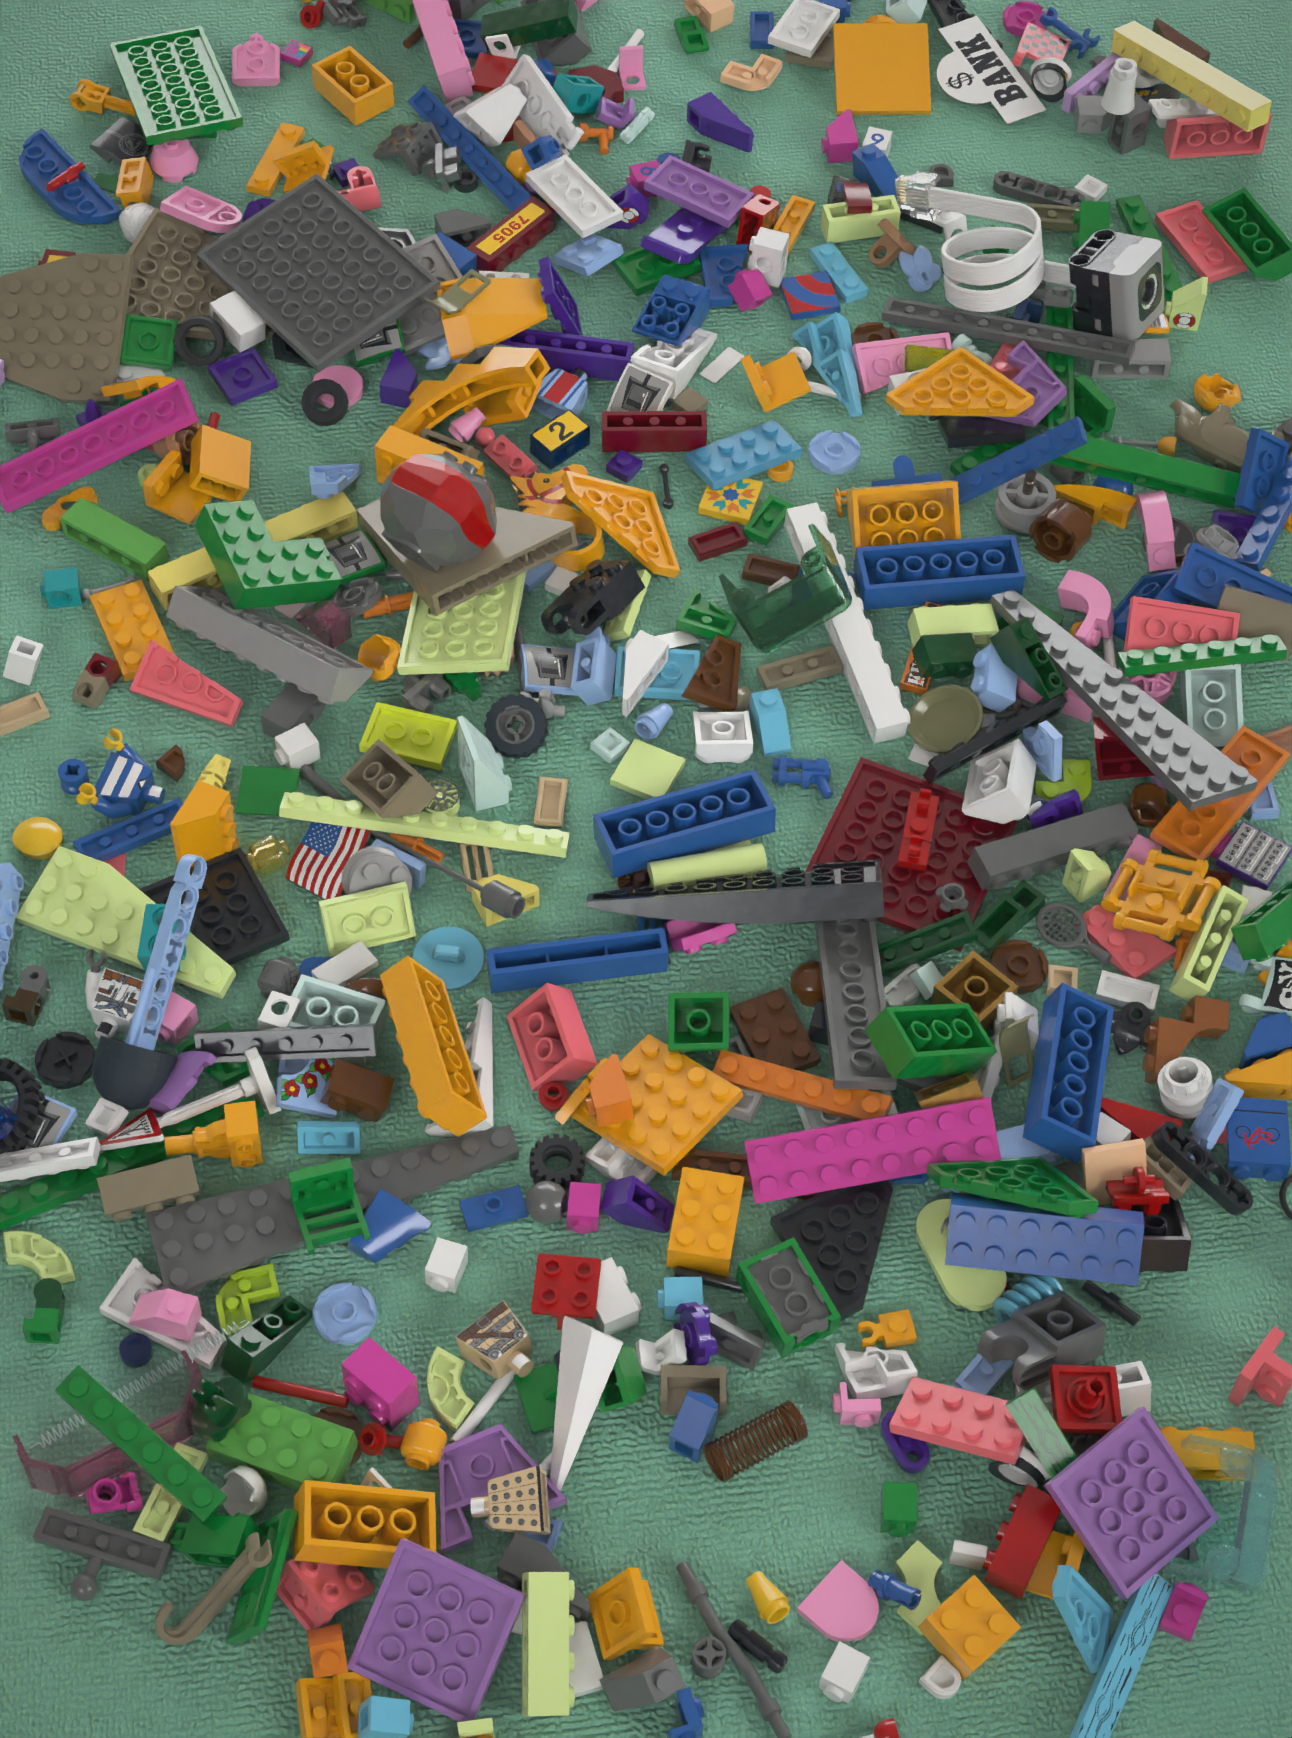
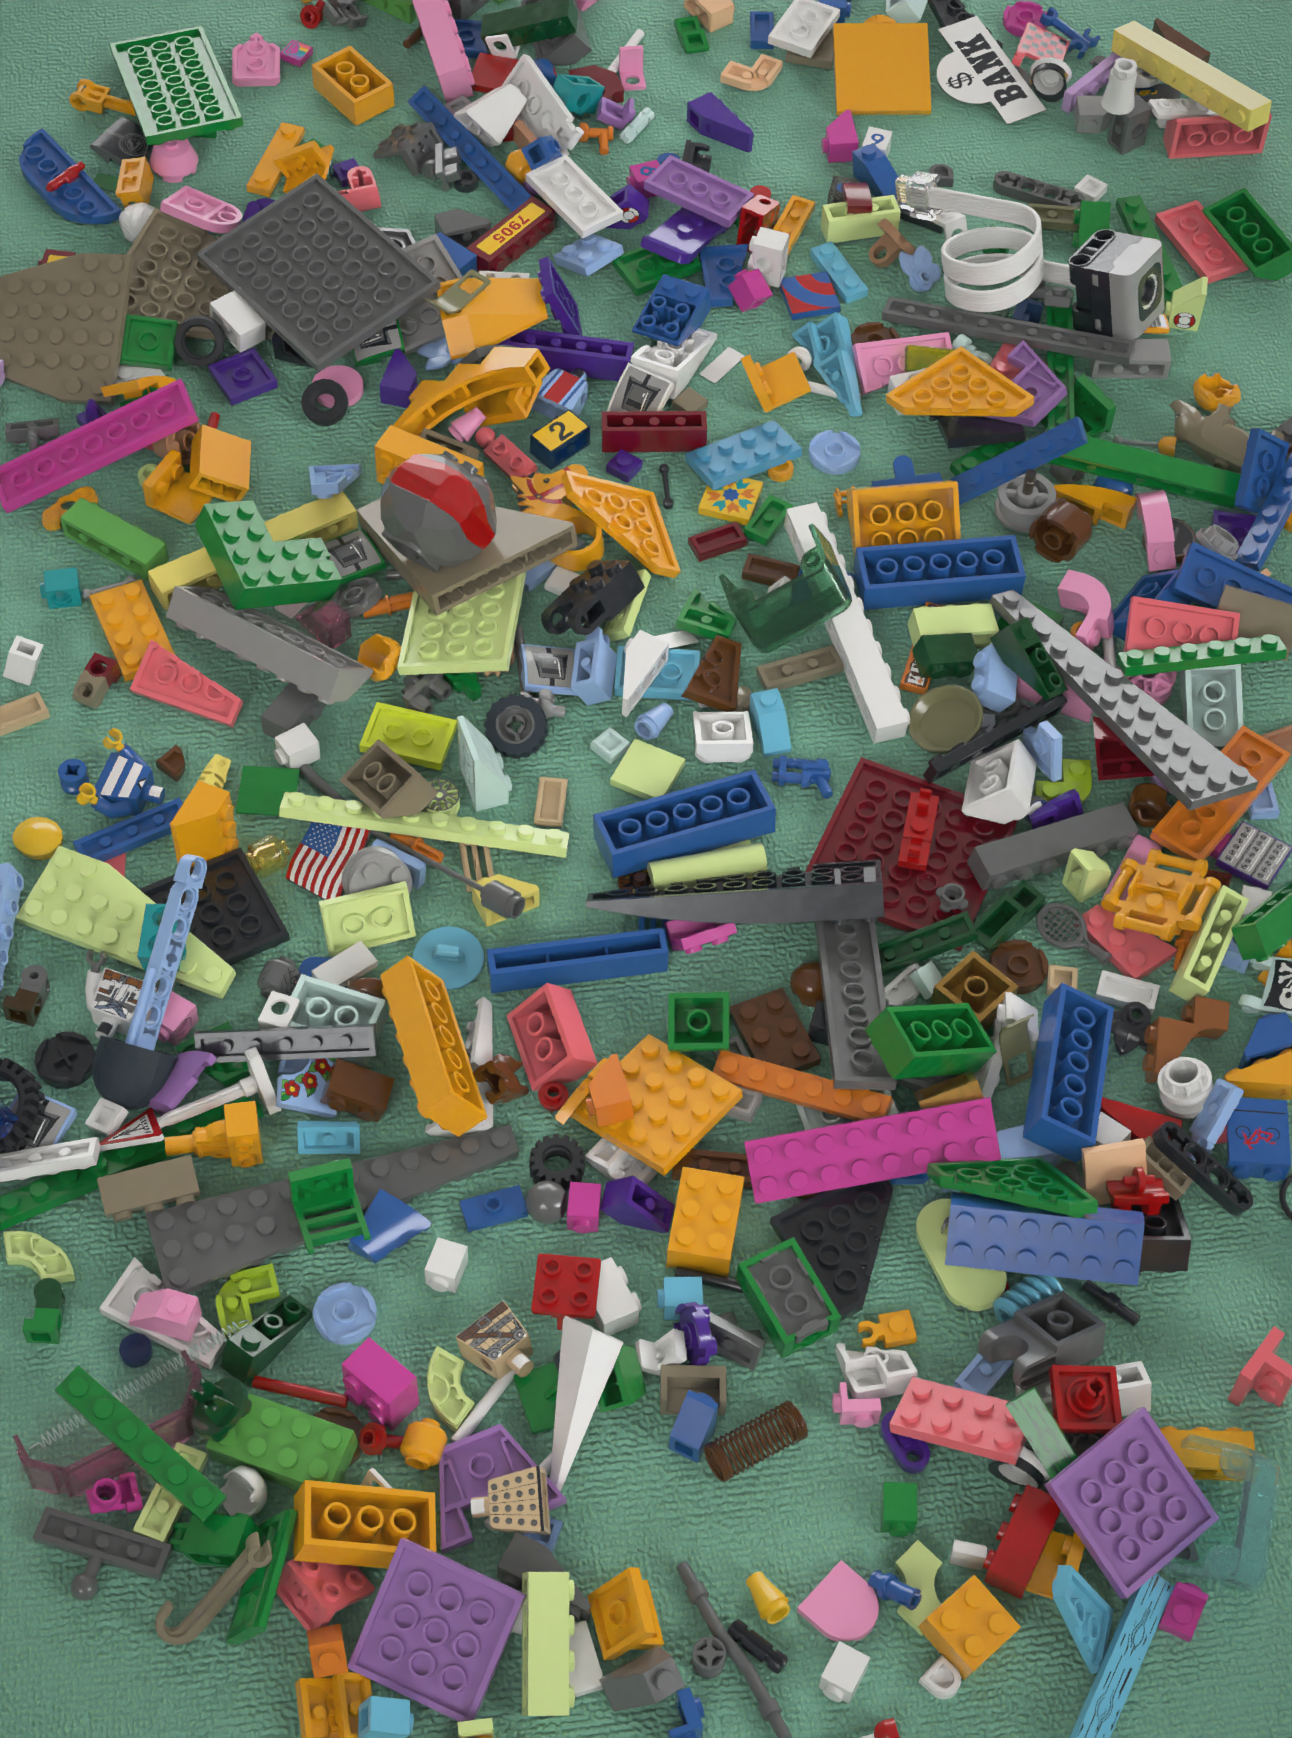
(501, 1079): none -> reddish brown animal
(920, 755): white sticker -> none

